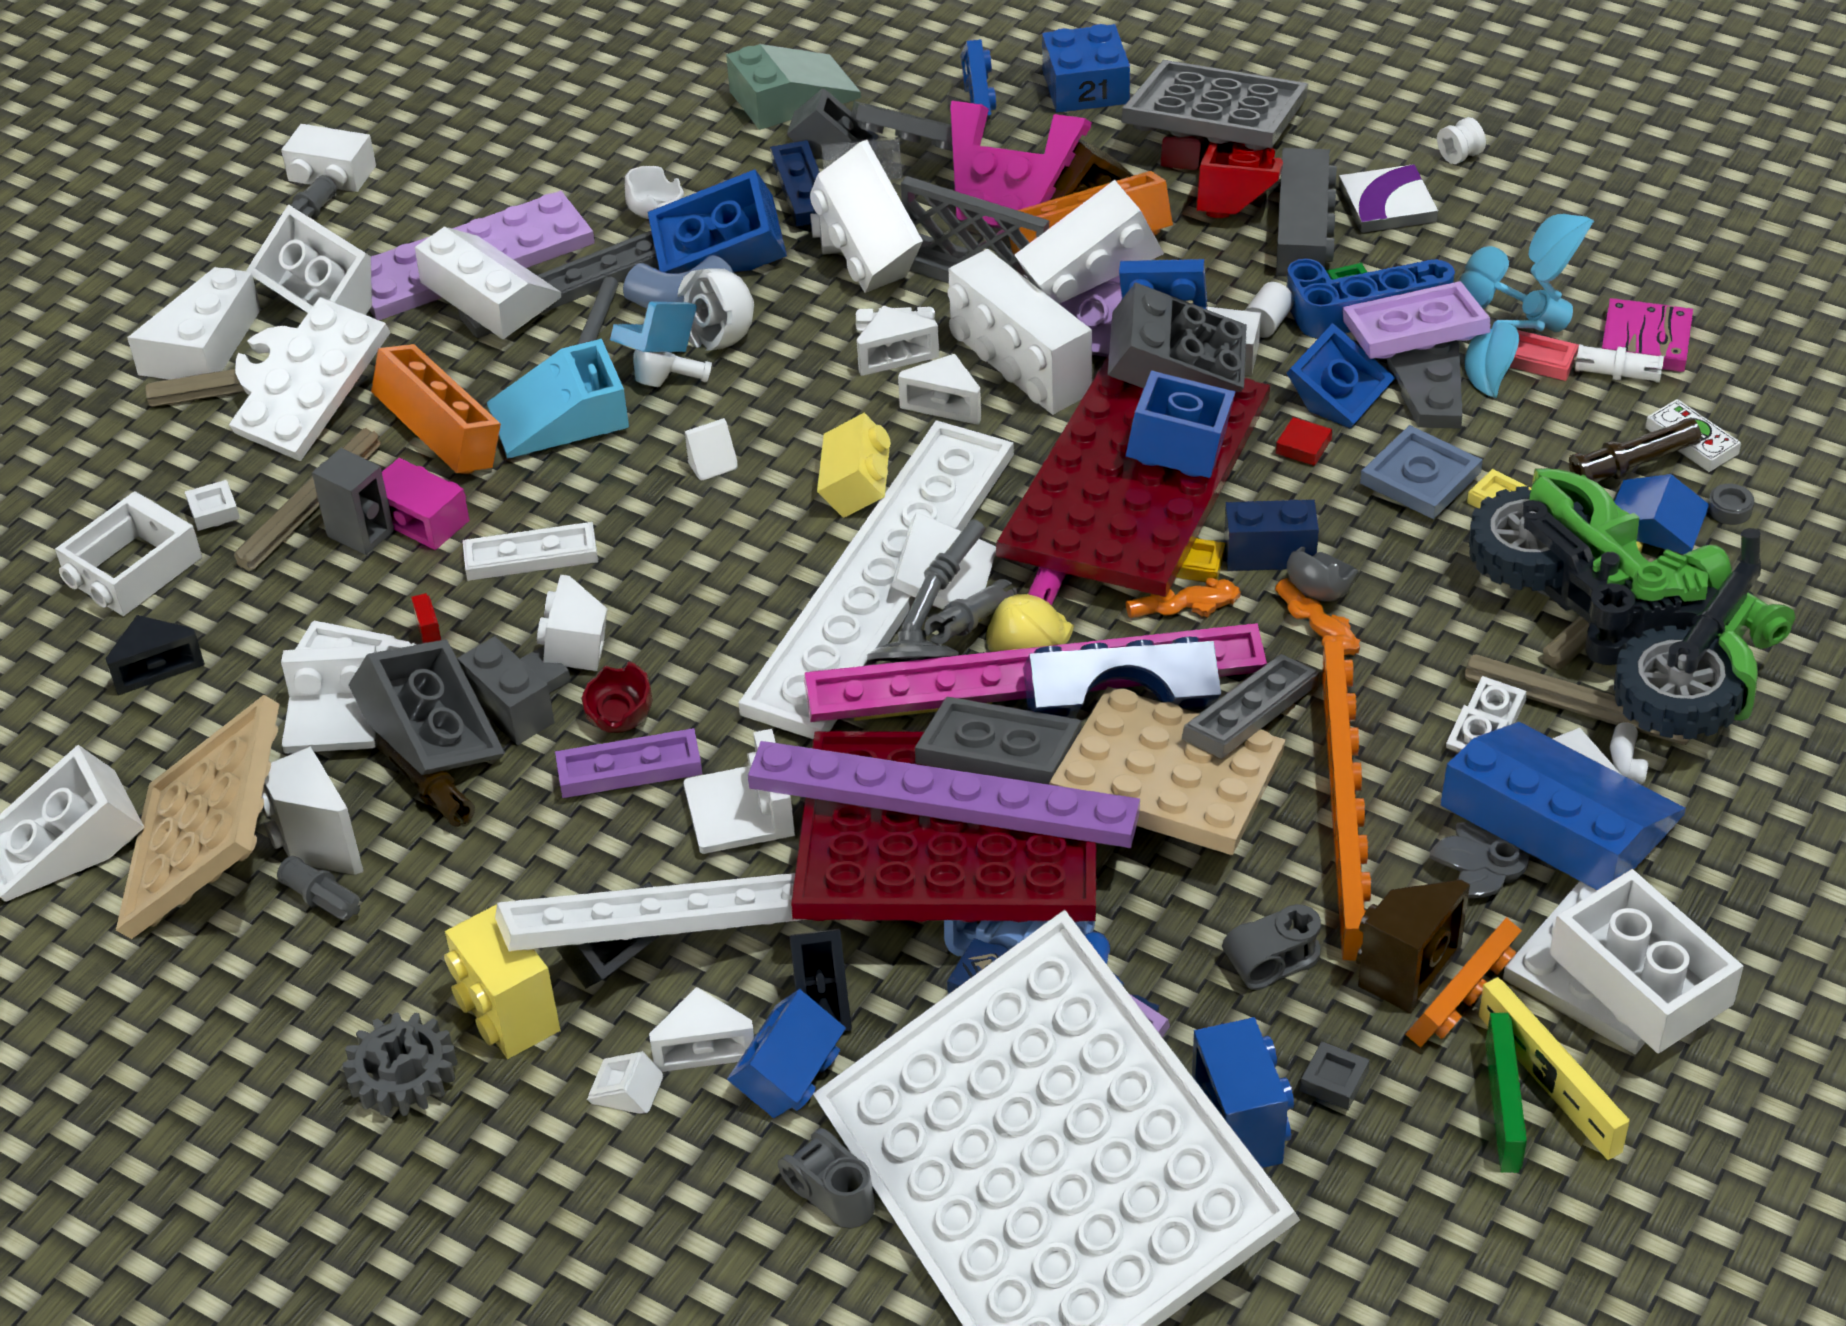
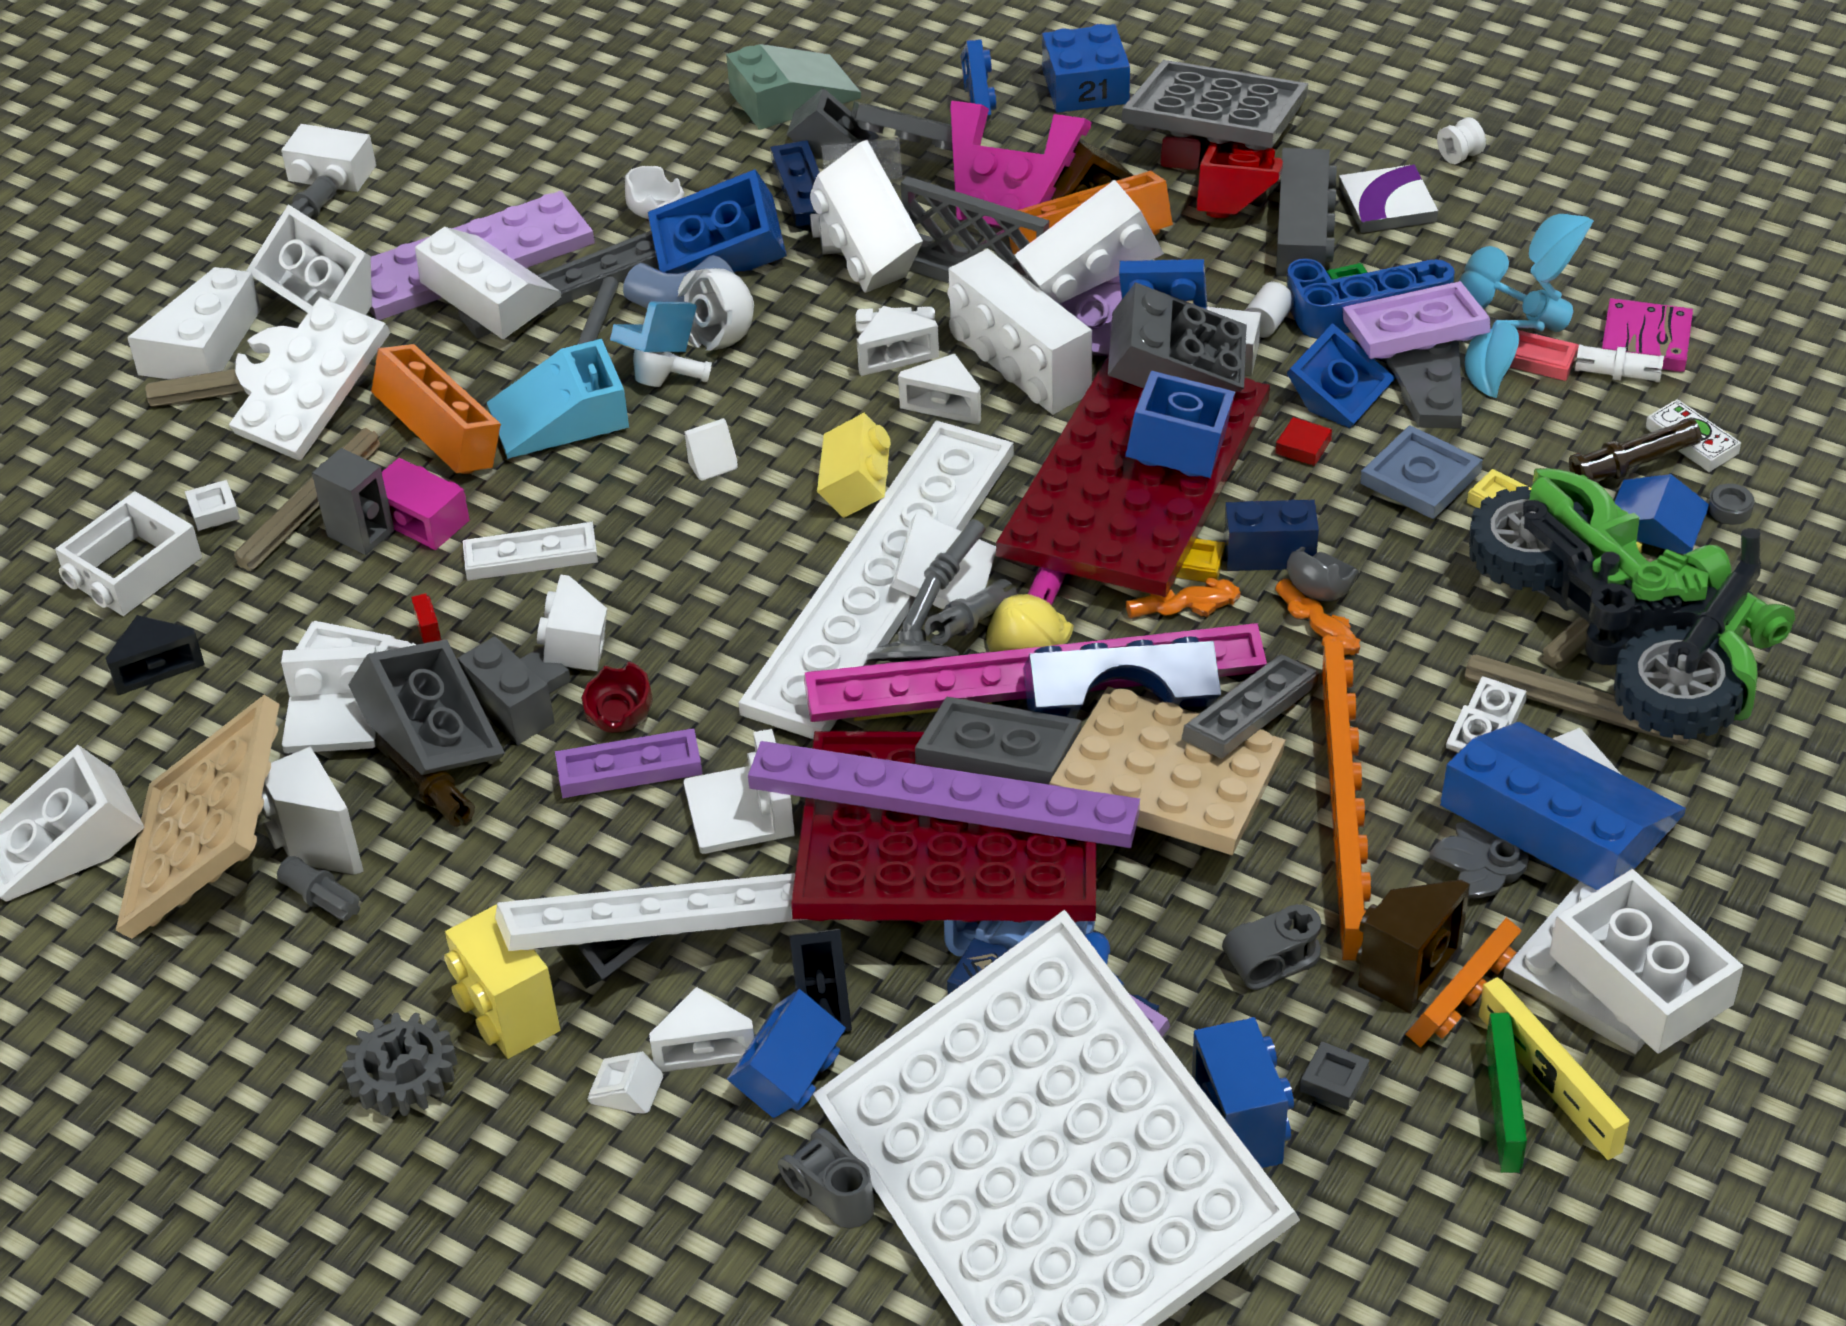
(1622, 752): white arm -> none

